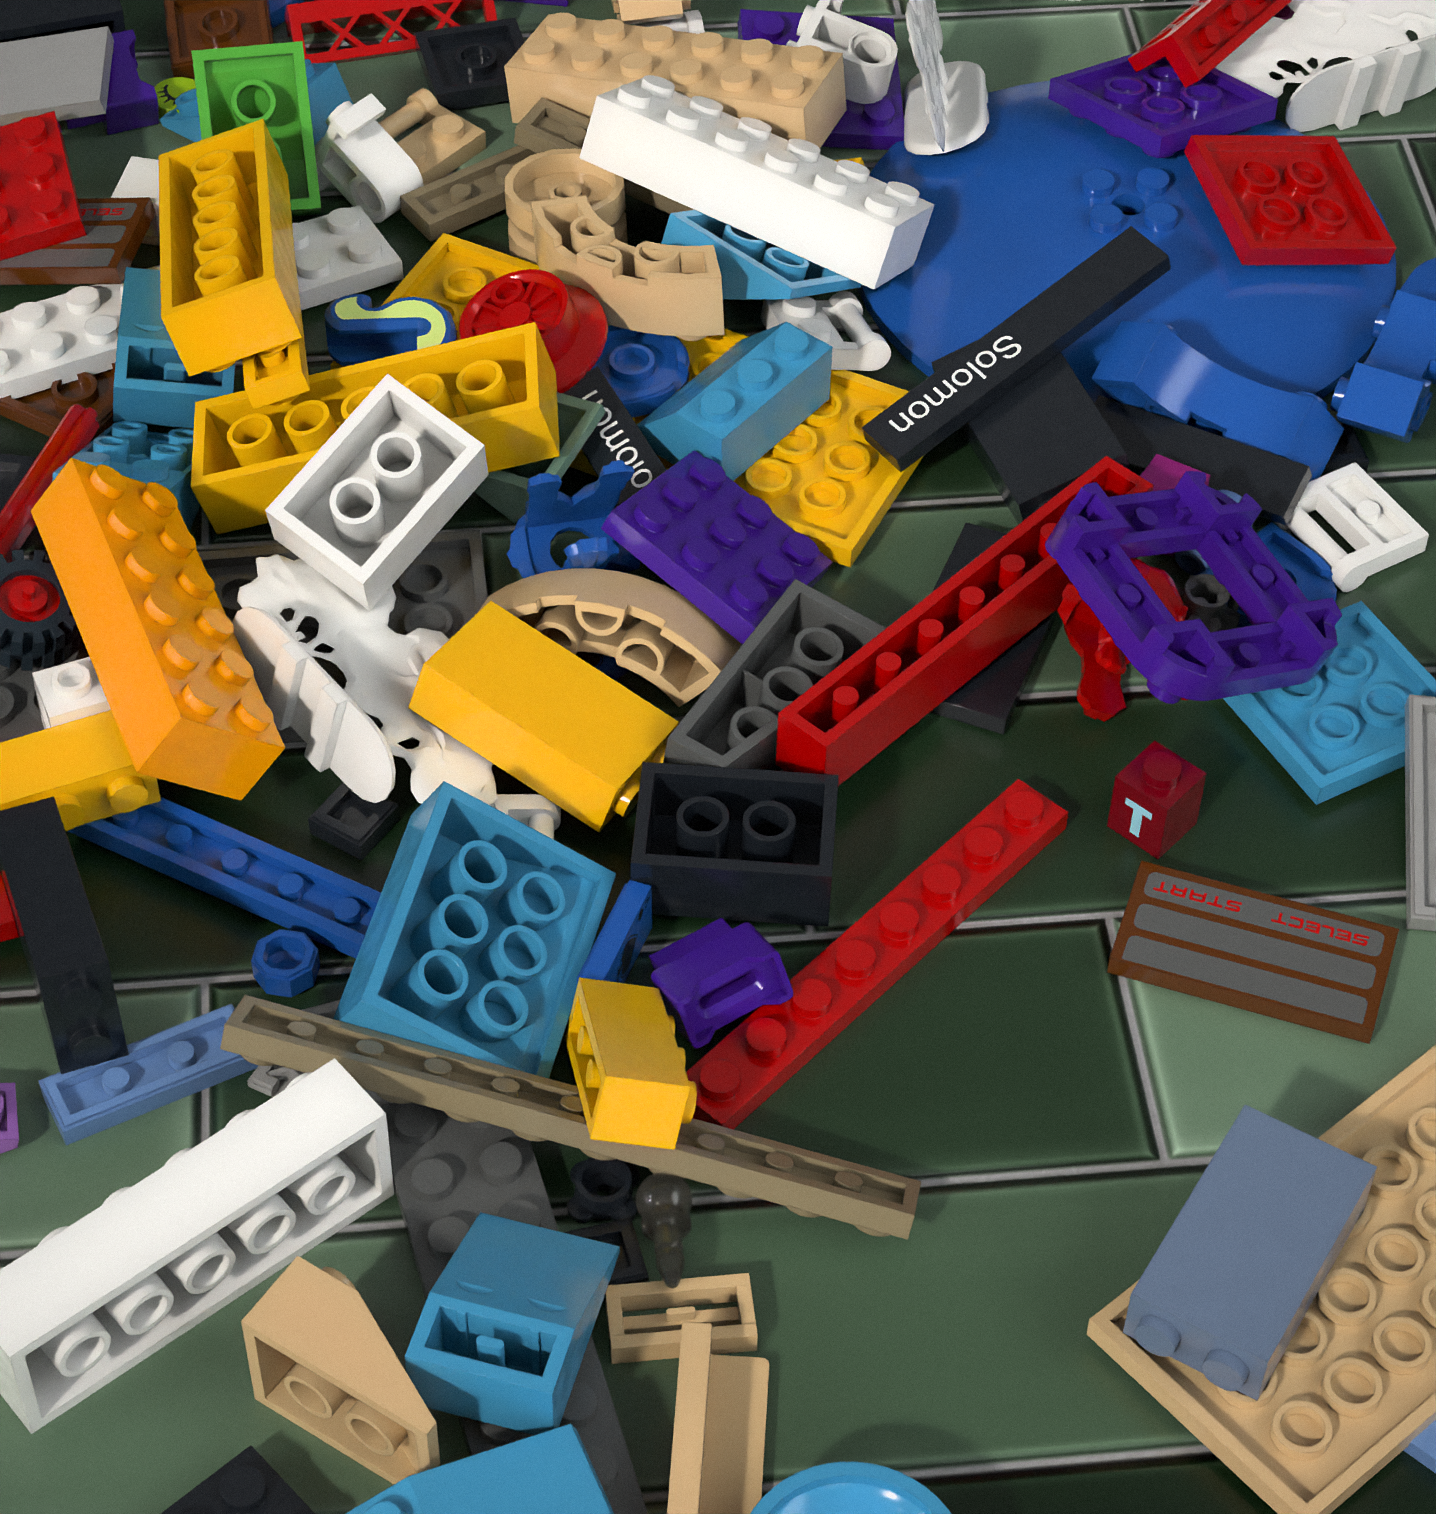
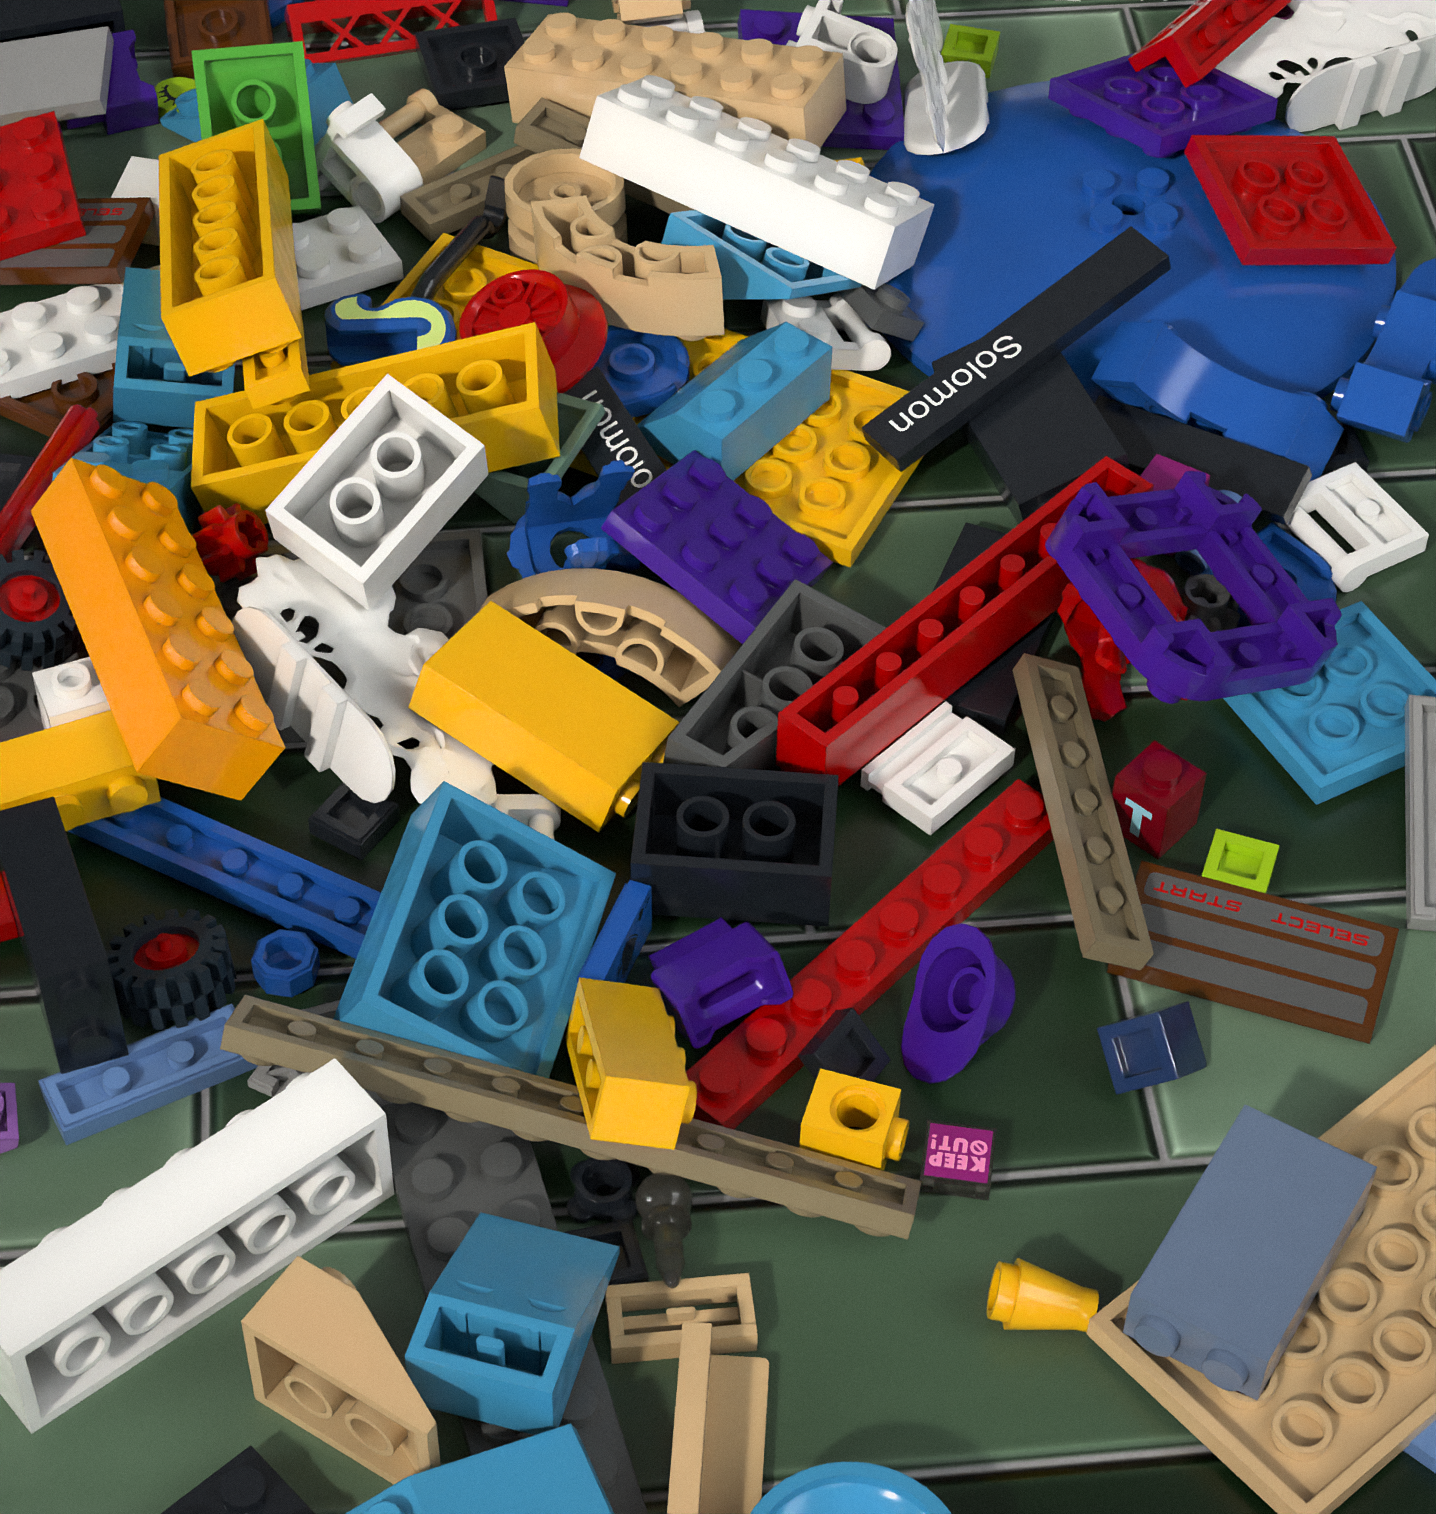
(171, 968): none -> black wheel
(230, 542): none -> red gear
(477, 228): none -> black piece
(845, 1048): none -> black plate
(848, 1102): none -> yellow brick
(884, 310): none -> dark grey plate
(937, 768): none -> white plate
(956, 1004): none -> dark purple piece
(958, 1160): none -> tile
(971, 45): none -> lime tile
(1037, 1299): none -> yellow cone
(1082, 814): none -> dark tan plate
(1152, 1047): none -> dark blue panel
(1241, 861): none -> lime tile

